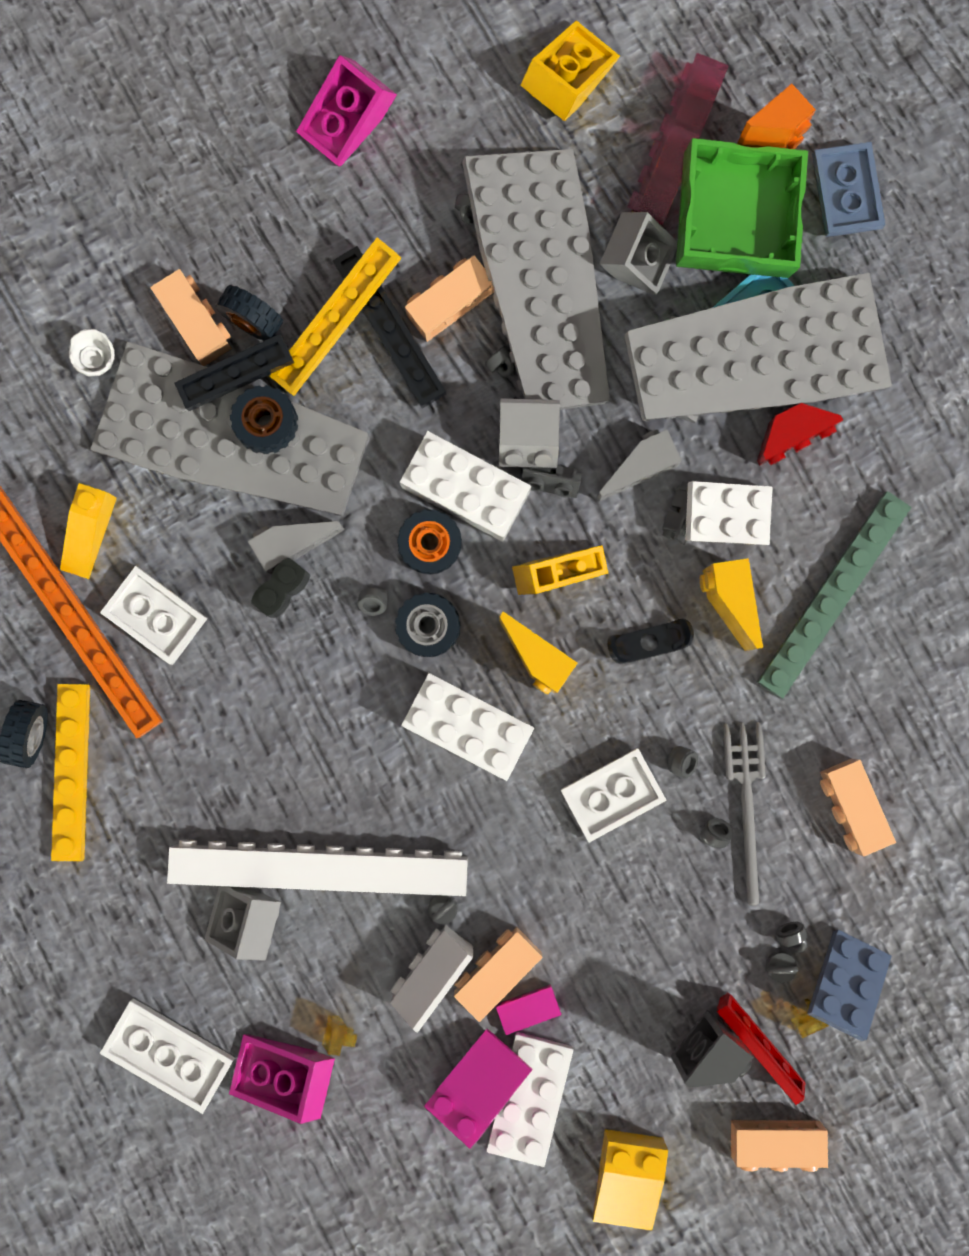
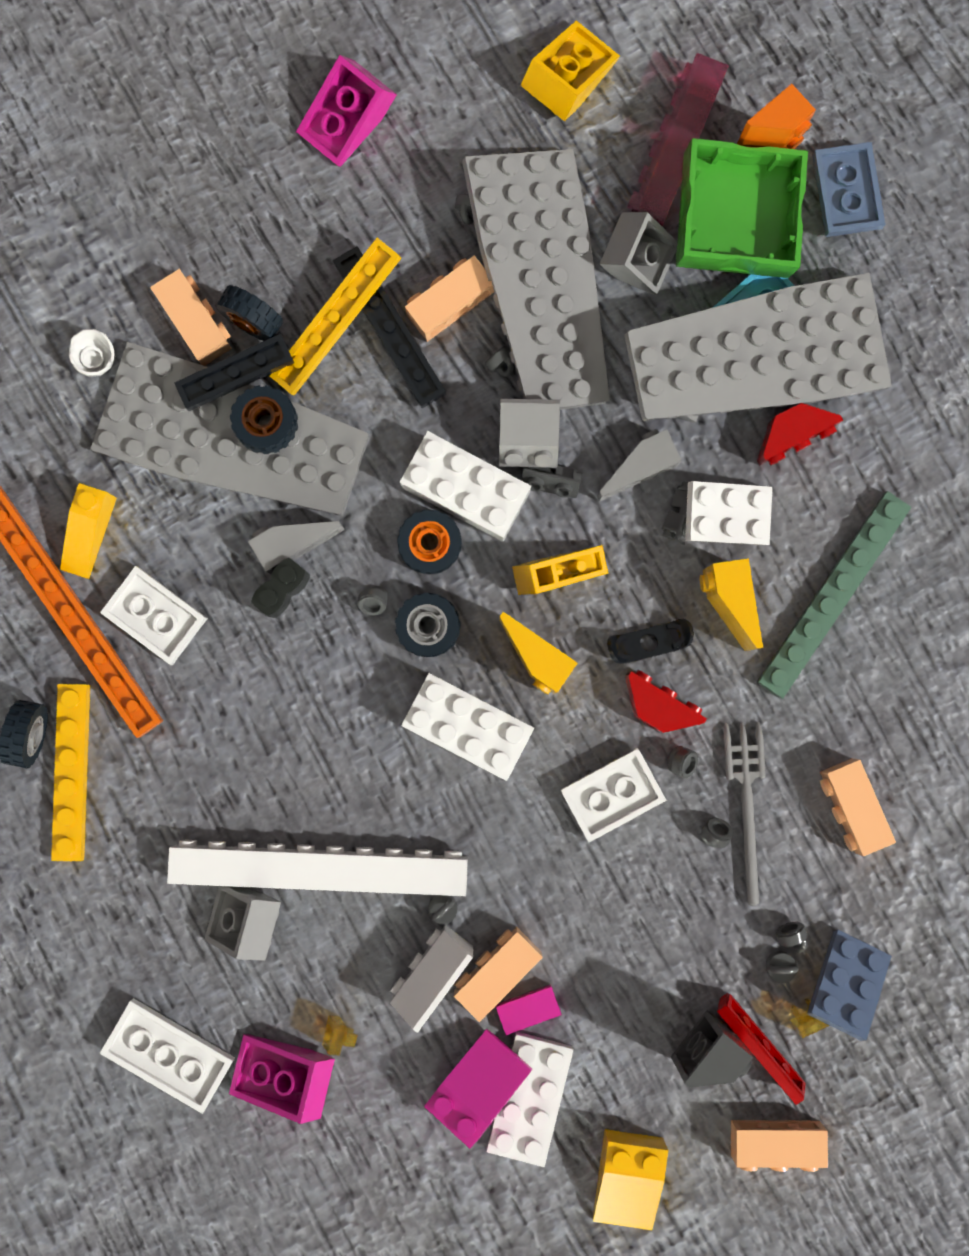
(658, 706): none -> red slope

